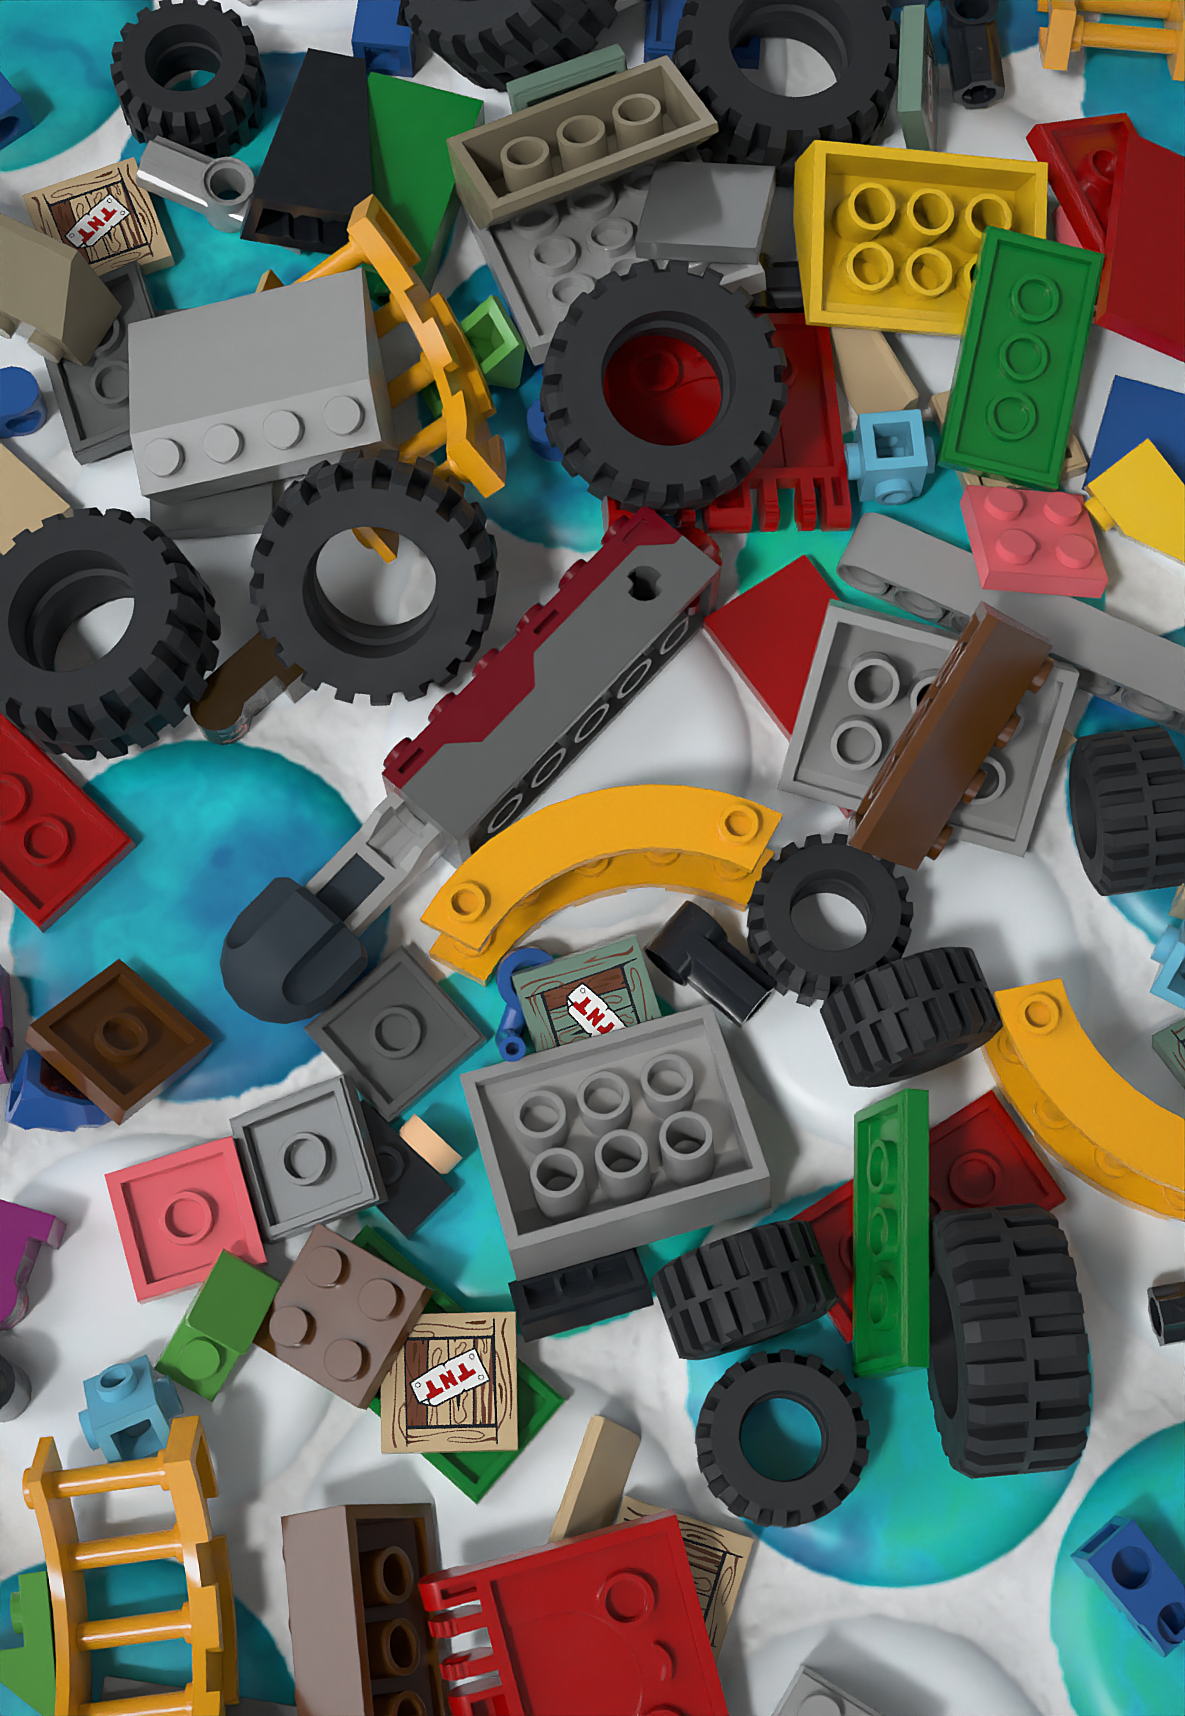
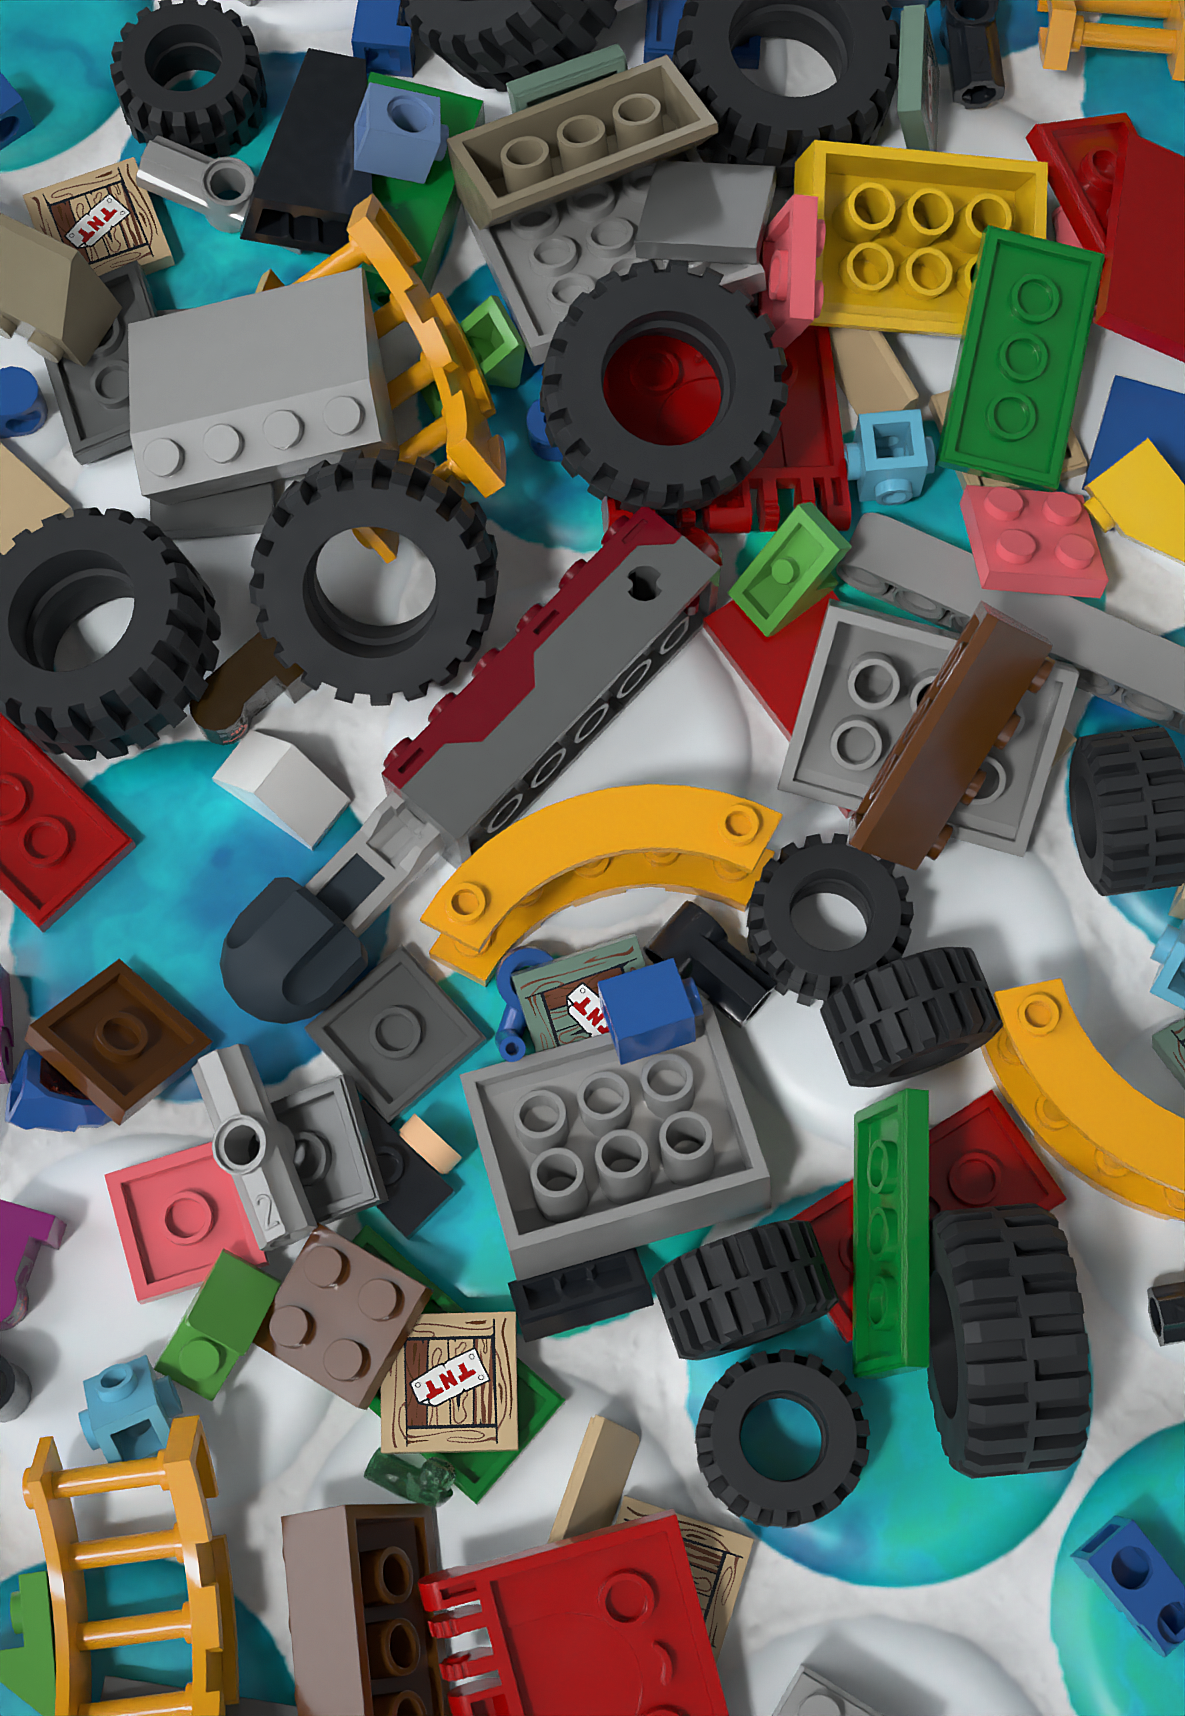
(270, 1182): none -> light grey piece
(282, 787): none -> white slope
(398, 133): none -> medium blue brick
(422, 1485): none -> clear green arm
(649, 1010): none -> blue brick
(789, 265): none -> coral plate
(791, 570): none -> bright green slope

